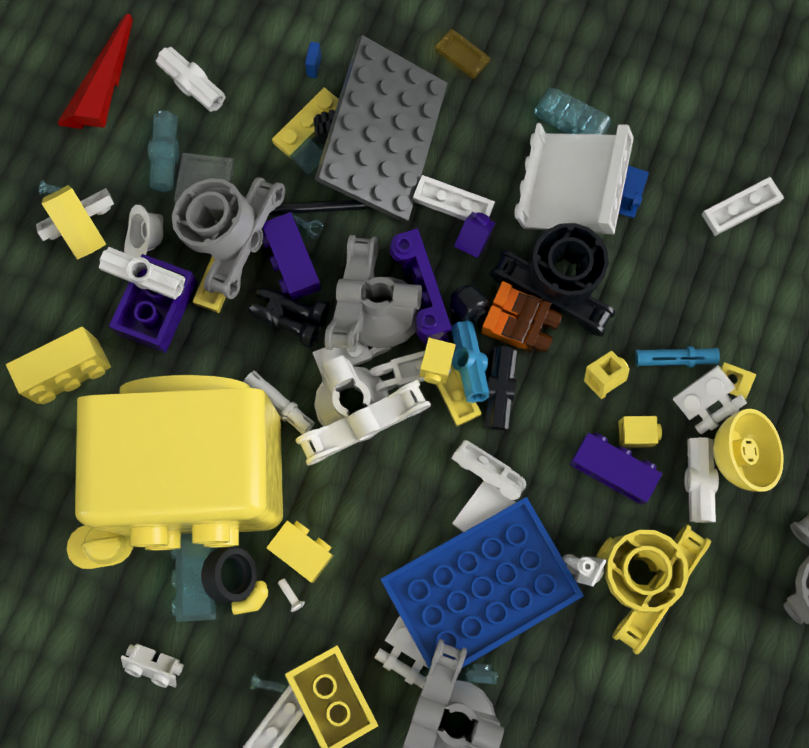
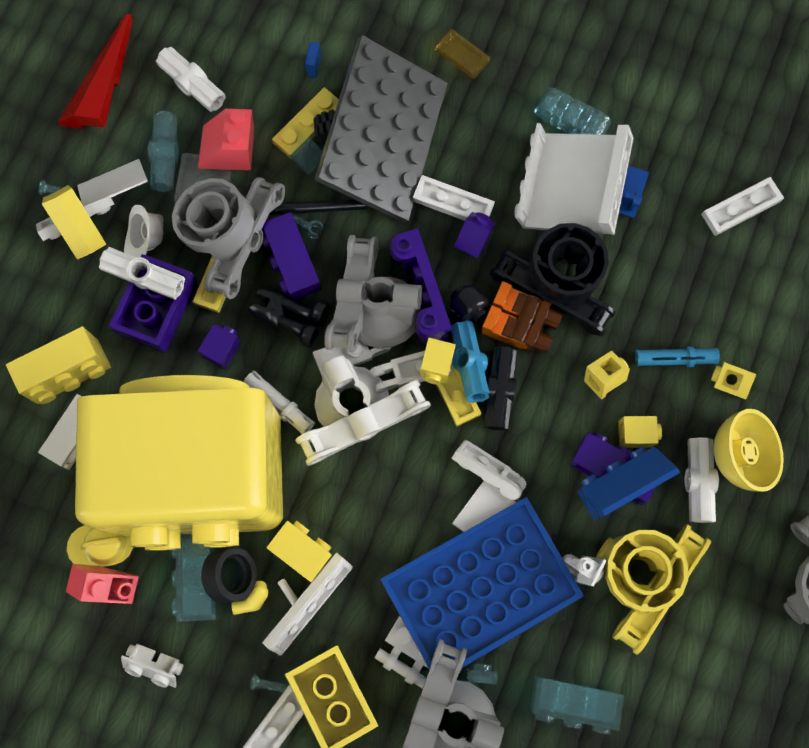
(61, 442): none -> white piece
(101, 584): none -> coral slope
(111, 183): none -> white window
(219, 345): none -> dark purple brick
(228, 141): none -> coral slope
(307, 604): none -> white tile
(576, 704): none -> clear light blue brick
(625, 481): none -> blue slope
(704, 393): white plate -> none

